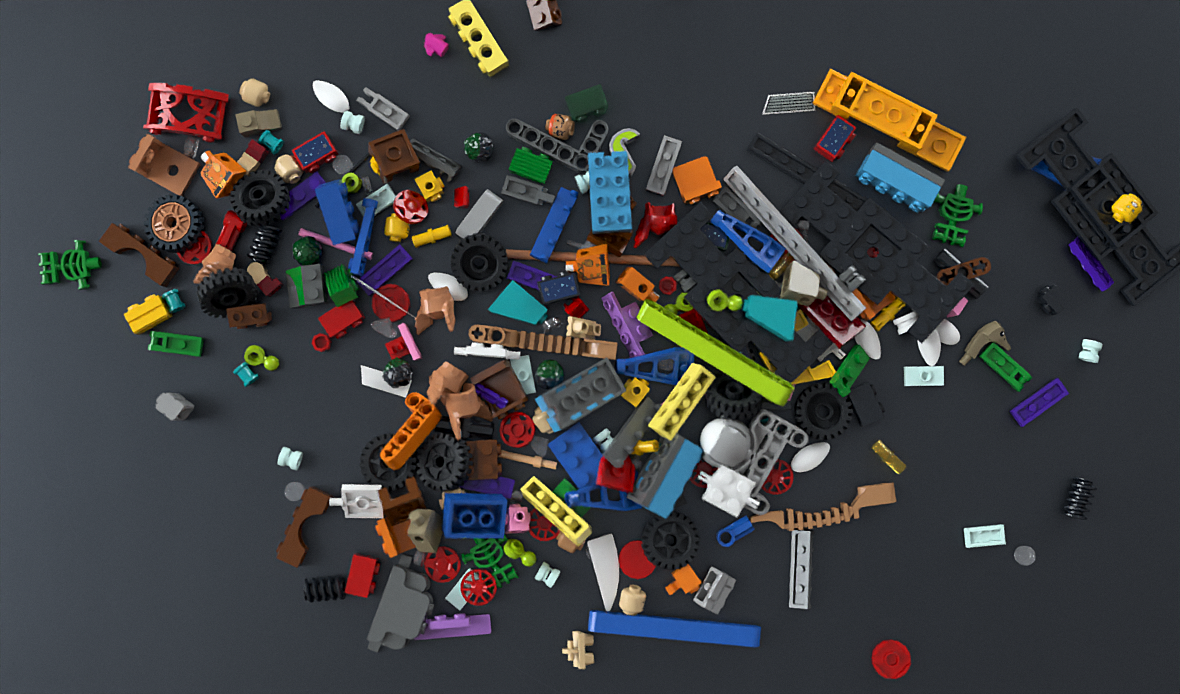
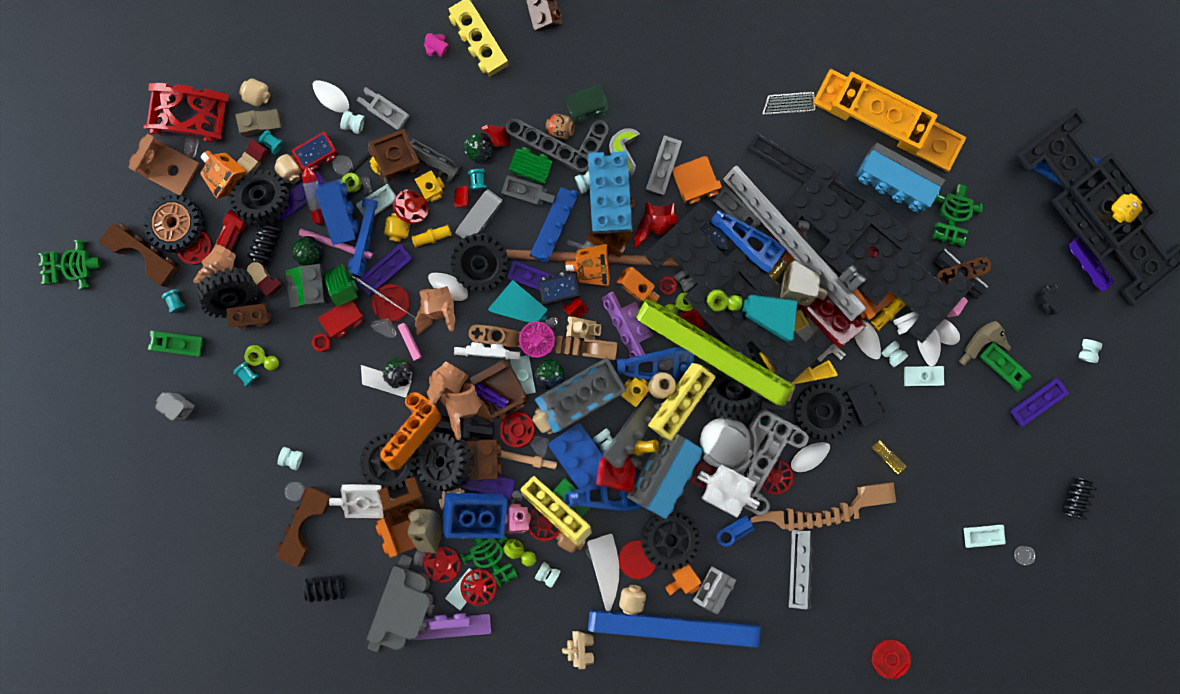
(147, 314): yellow brick -> none
(310, 184): none -> piece
(362, 575): red brick -> none
(397, 348): red tile -> none
(477, 179): none -> teal bush
(498, 135): none -> red tile
(536, 339): none -> dark pink wheel
(667, 382): none -> tan head
(835, 138): brick -> none
(849, 370): green plate -> none
(896, 355): none -> light aqua wheel

